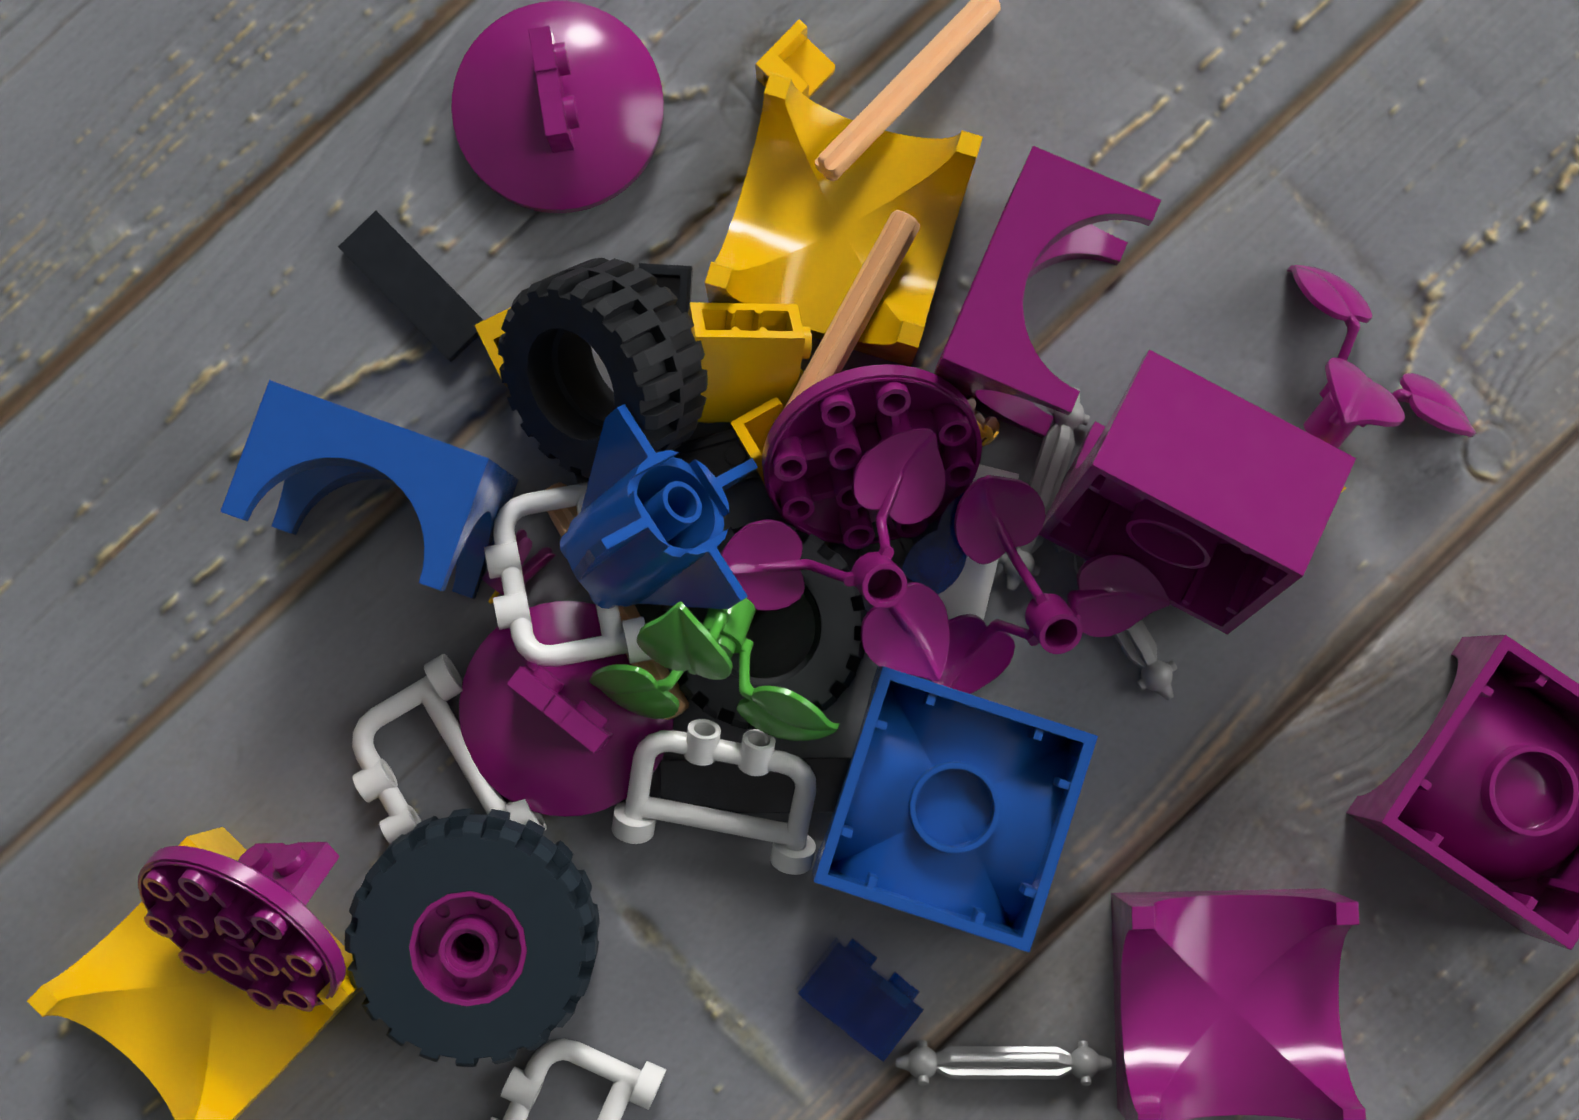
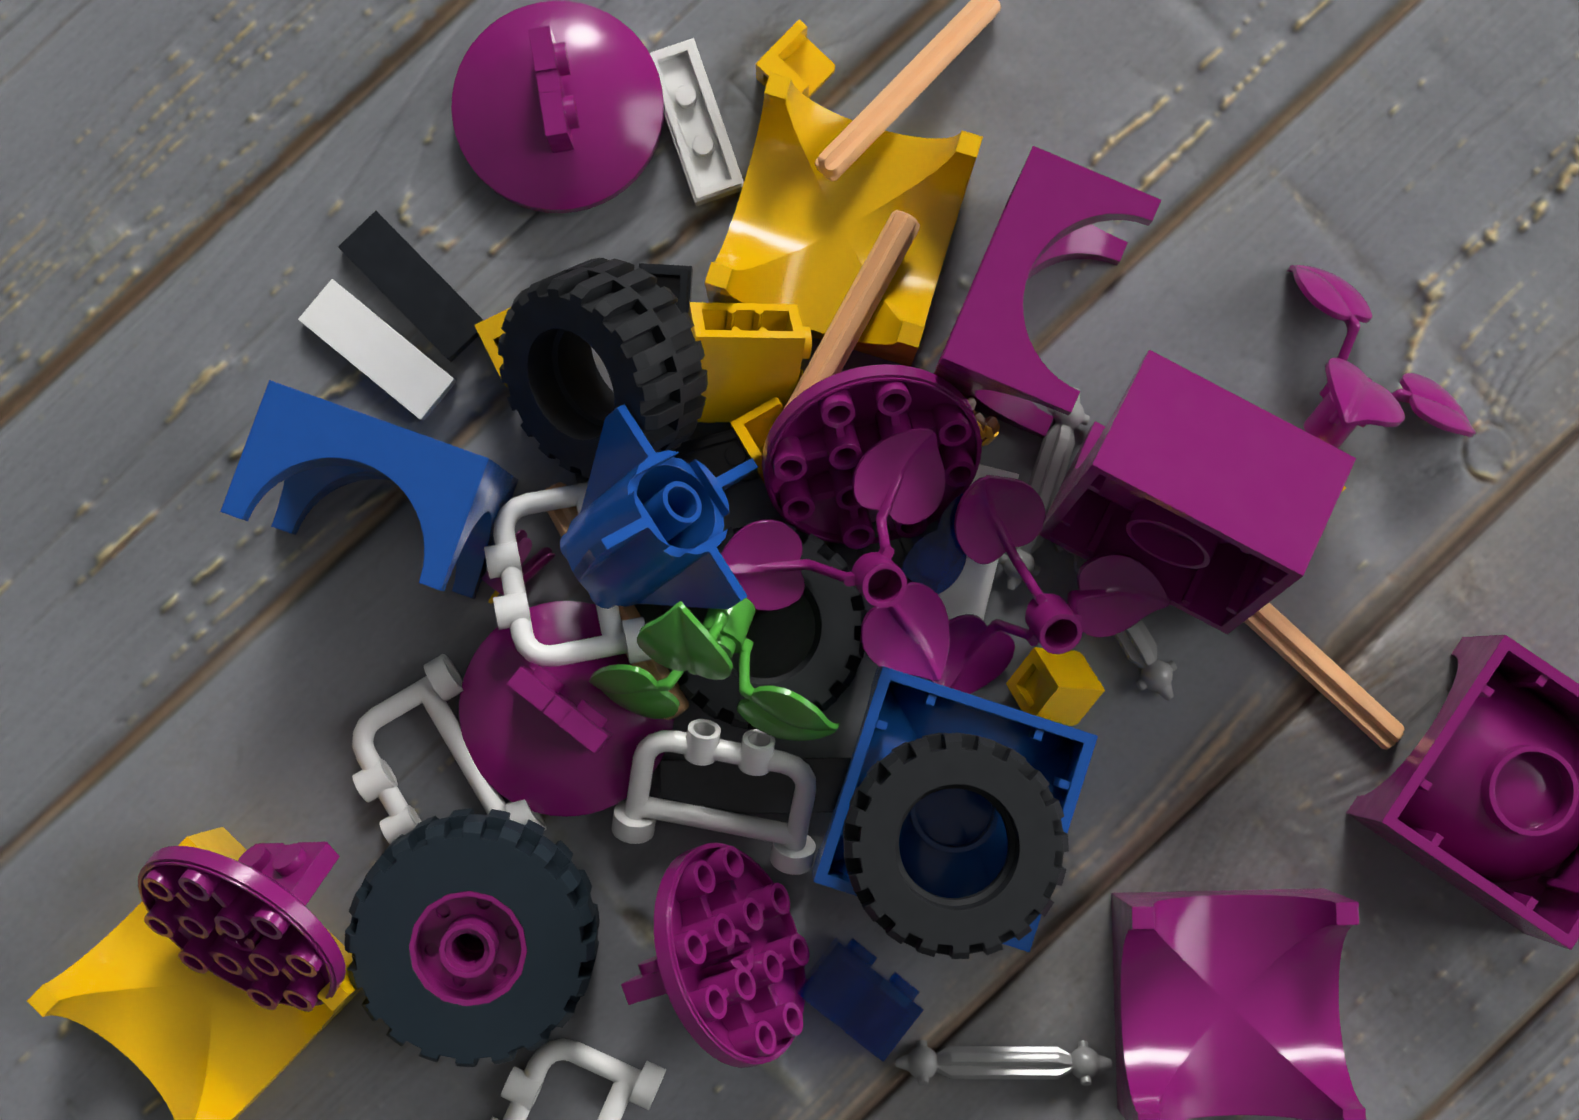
(377, 350): none -> white tile
(696, 124): none -> white tile
(726, 956): none -> magenta bracket
(1032, 858): none -> black tyre
(1055, 686): none -> yellow panel
(1326, 676): none -> light nougat axle

